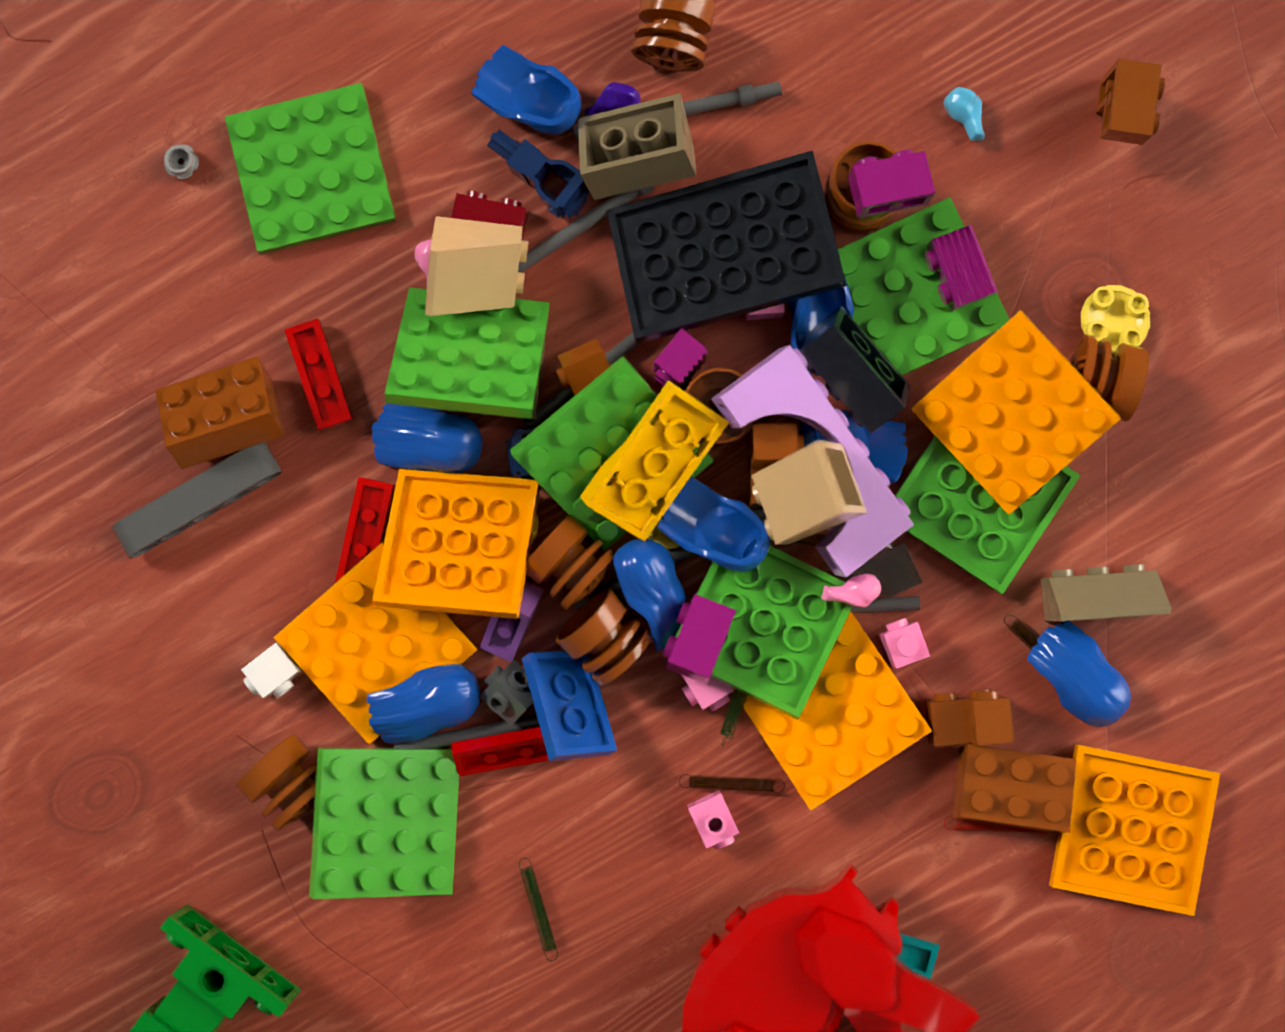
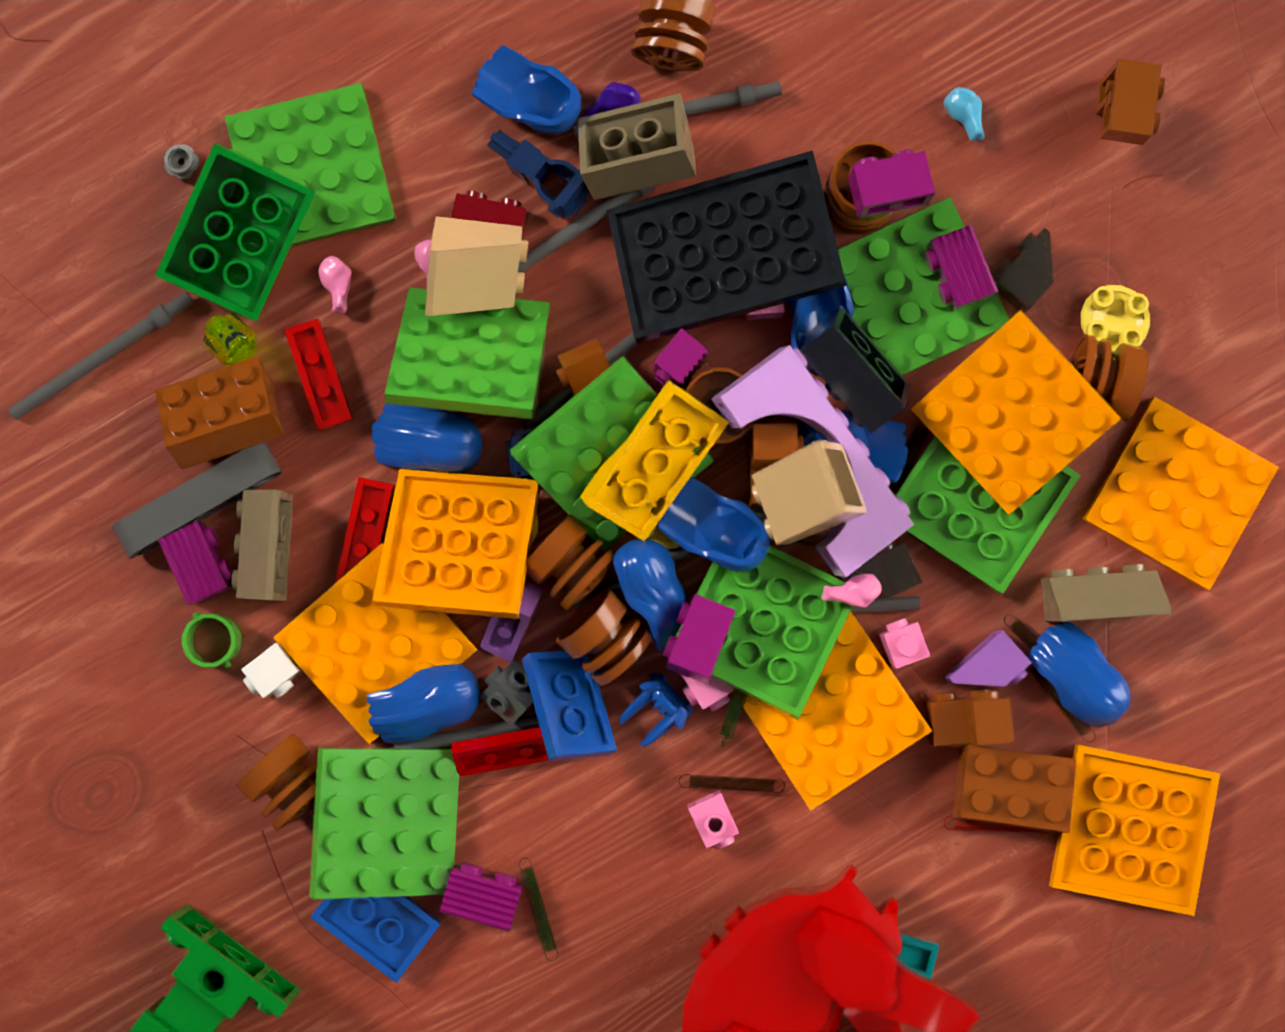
(158, 317): none -> dark grey bar
(188, 640): none -> bright green piece
(197, 562): none -> magenta brick
(229, 339): none -> clear neon green head
(235, 232): none -> green slope
(263, 545): none -> dark tan slope
(337, 280): none -> bright pink animal
(379, 929): none -> blue plate
(481, 896): none -> magenta brick
(665, 698): none -> blue piece
(911, 449): none -> dark brown piece
(992, 663): none -> medium lavender slope
(1029, 274): none -> clear smoke slope
(1054, 694): none -> dark brown piece
(1180, 493): none -> light orange plate

